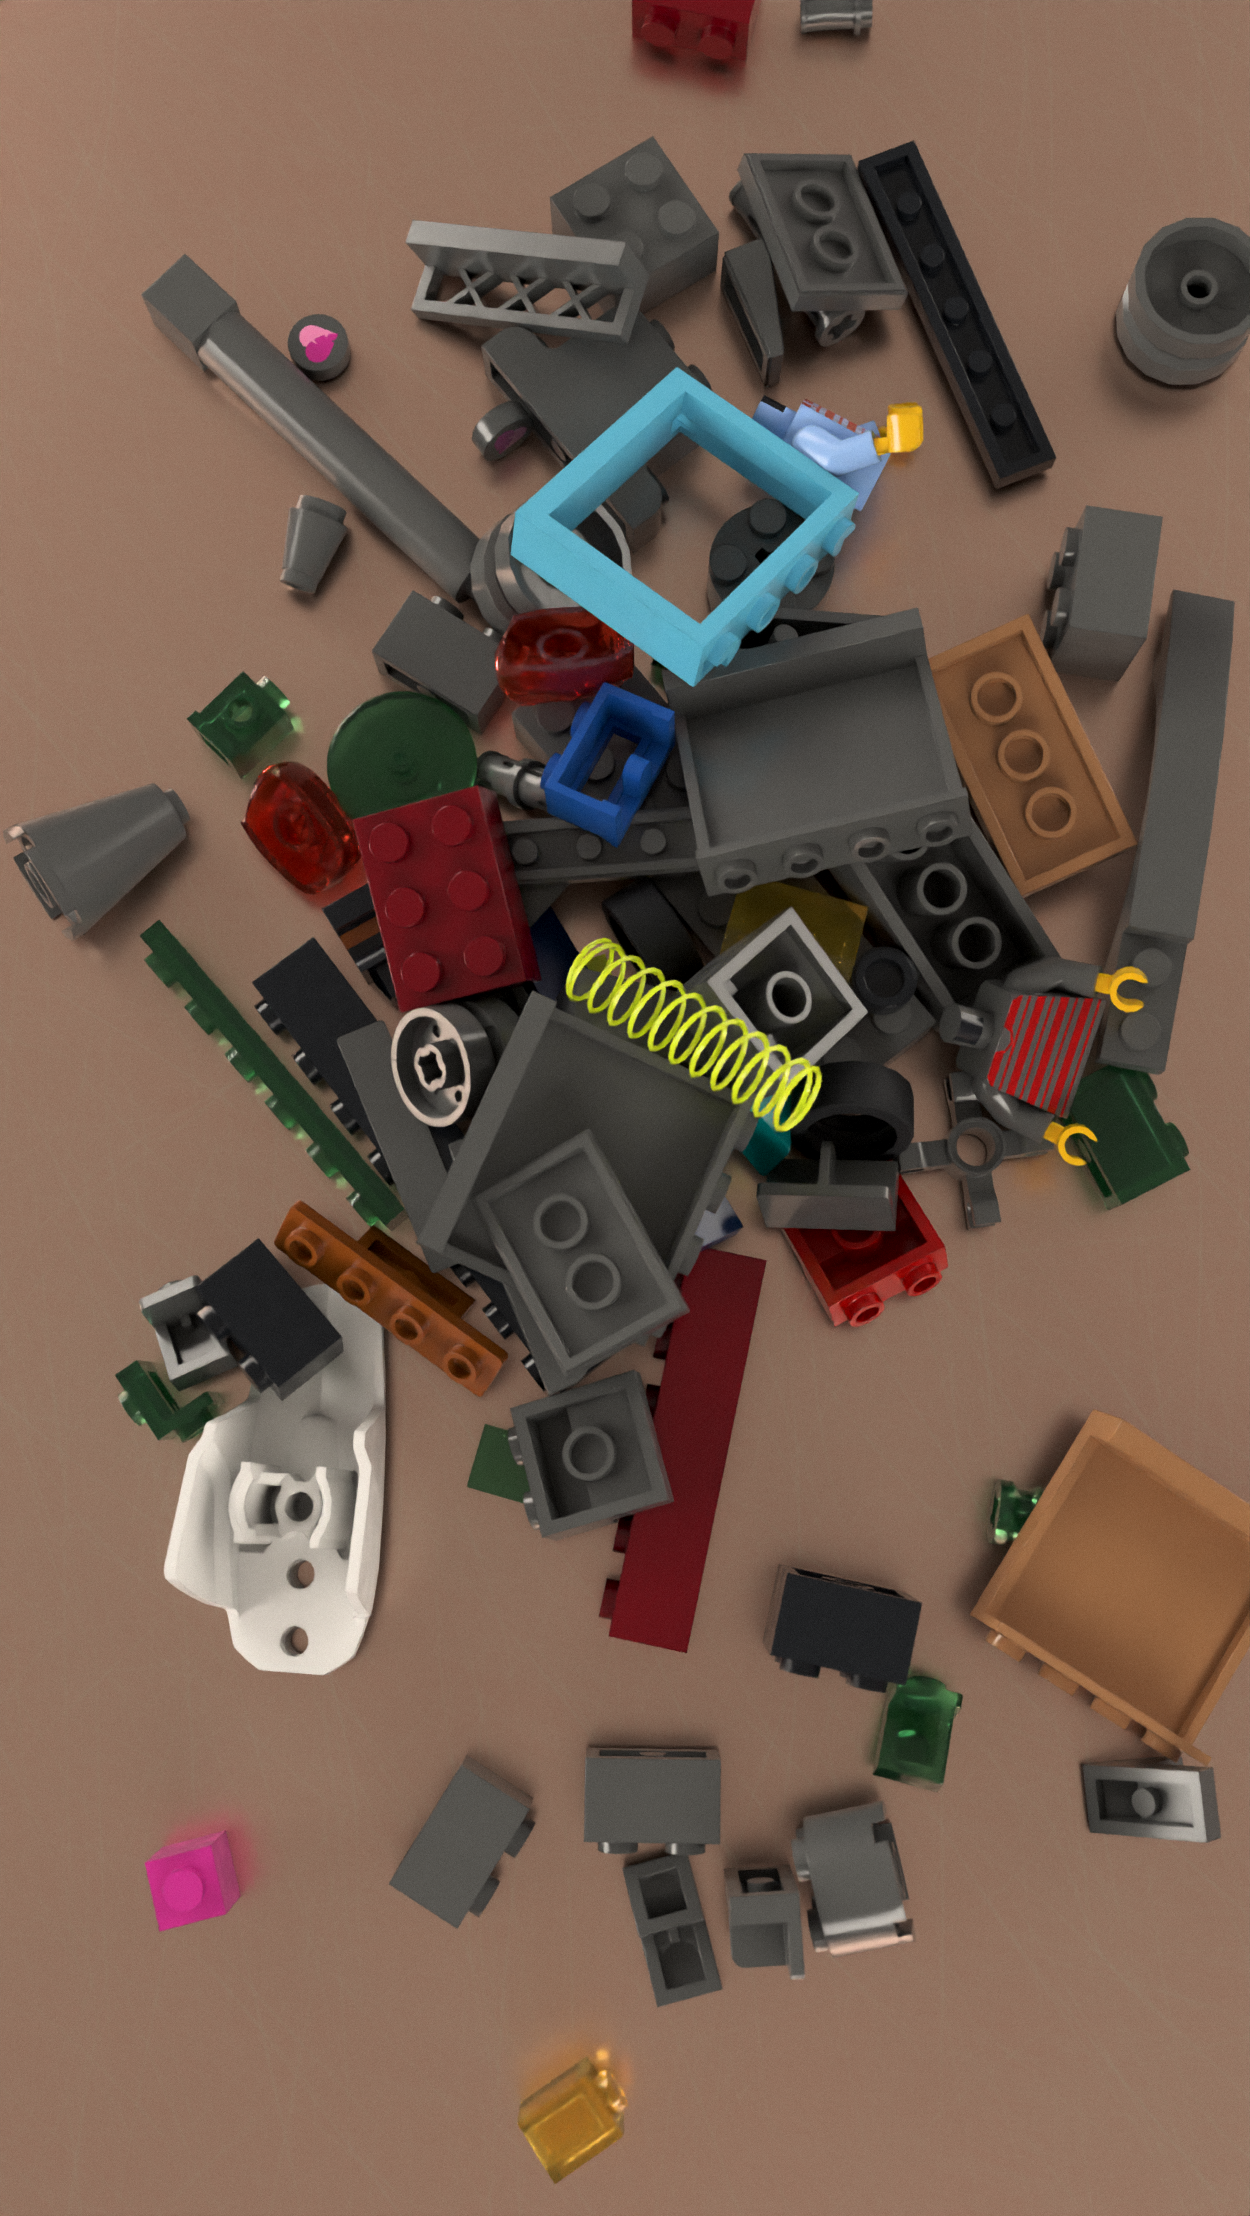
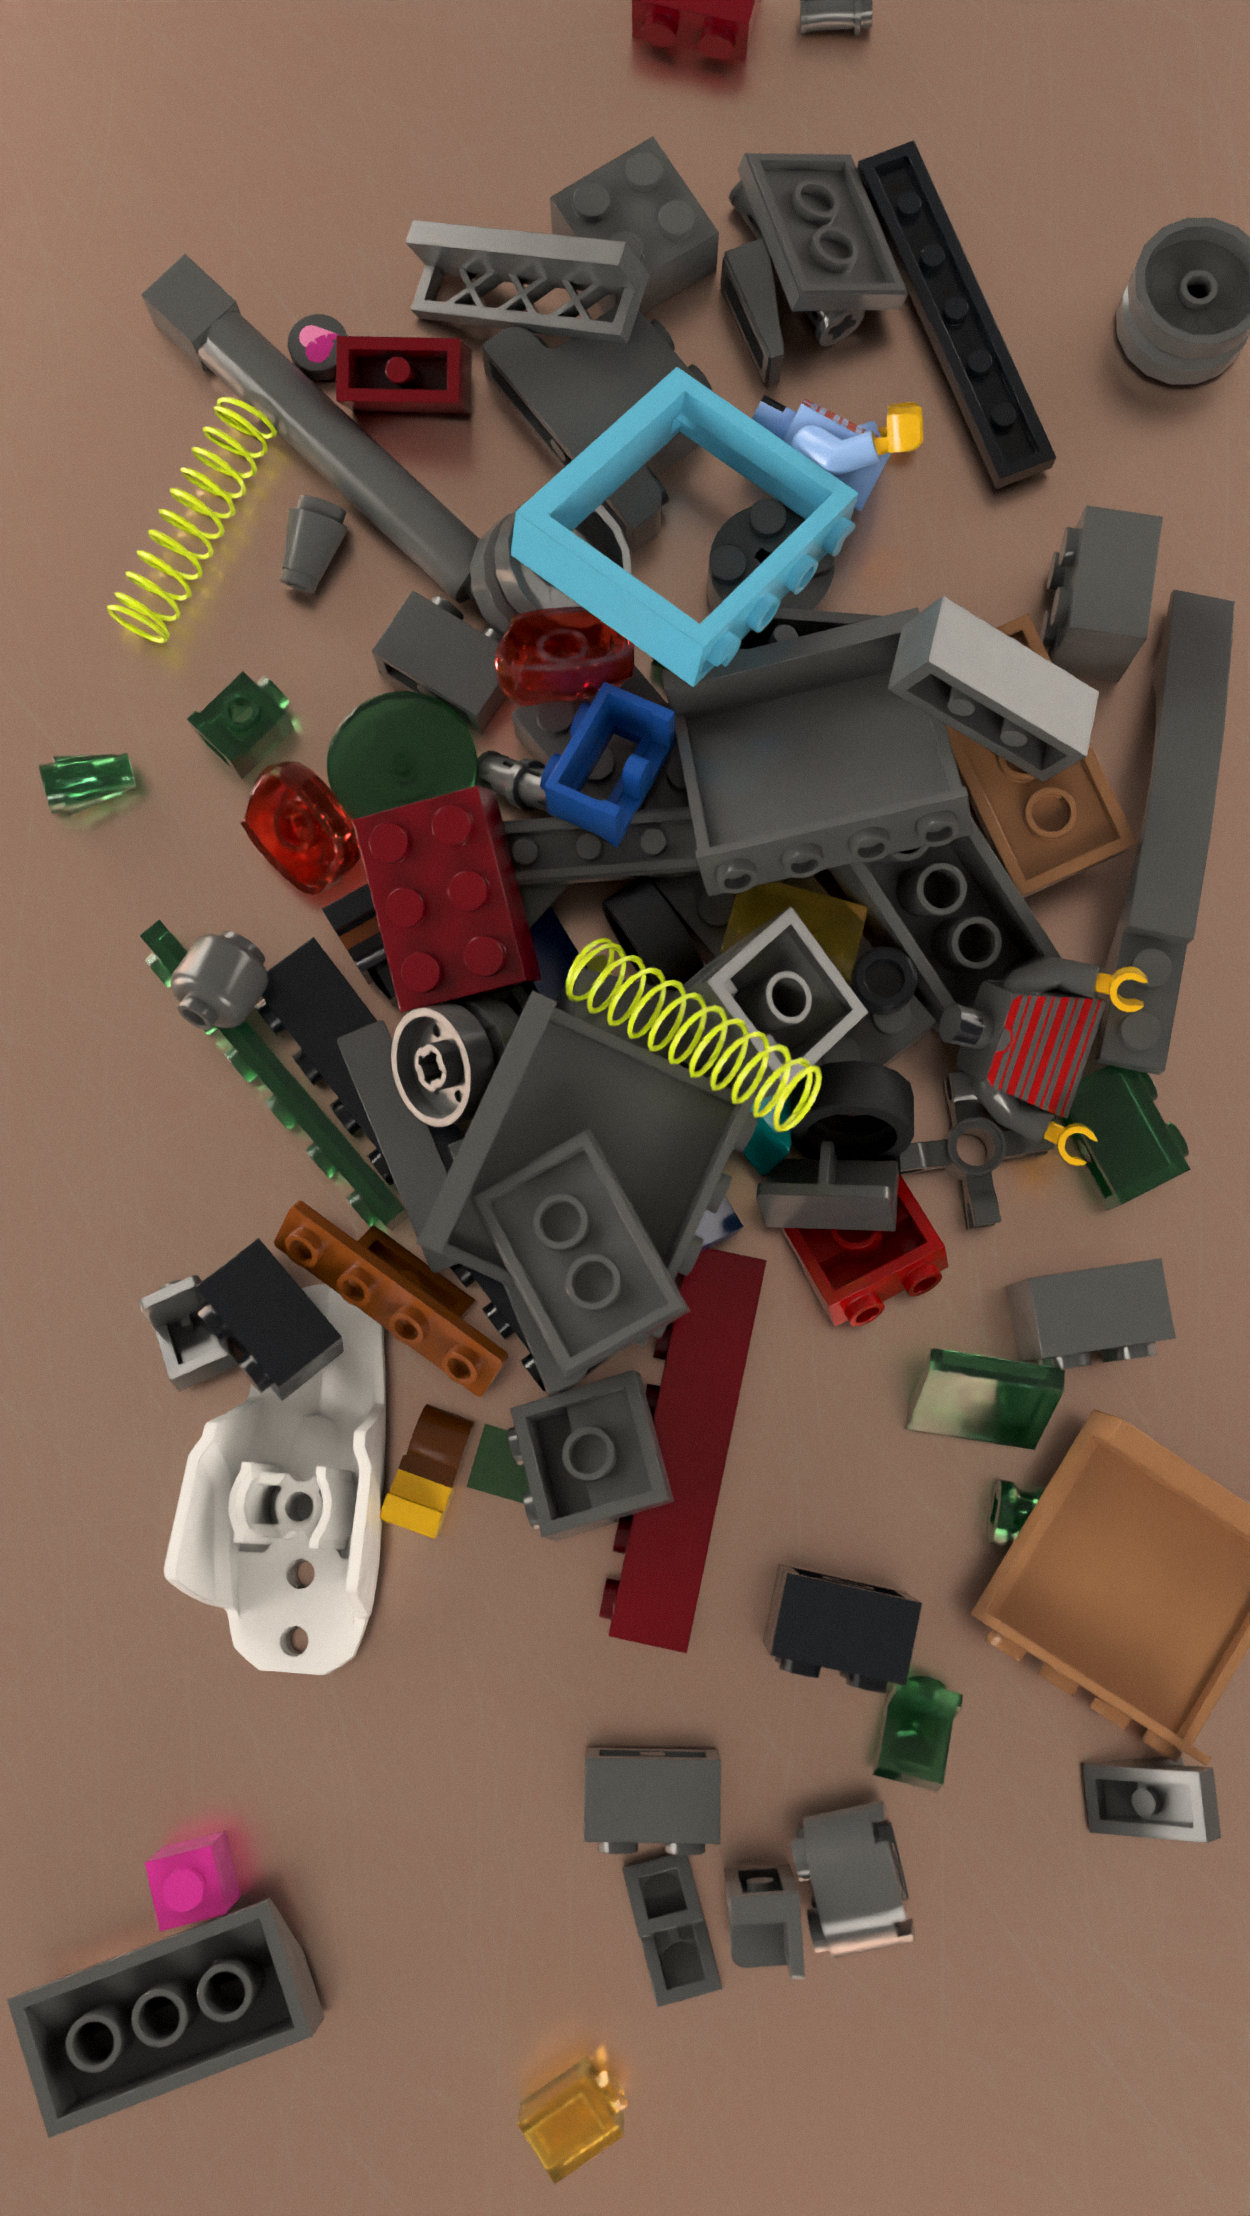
(85, 781): none -> clear green cone
(97, 851): dark grey cone -> none
(151, 1402): clear green bracket -> none
(165, 2015): none -> dark grey slope
(219, 980): none -> dark grey head
(240, 423): none -> neon yellow piece
(403, 374): none -> dark red brick
(428, 1472): none -> leg
(463, 1842): dark grey brick -> none
(502, 430): dark grey tile -> none
(985, 1398): none -> clear green tile
(993, 689): none -> brick
(1088, 1310): none -> dark grey brick

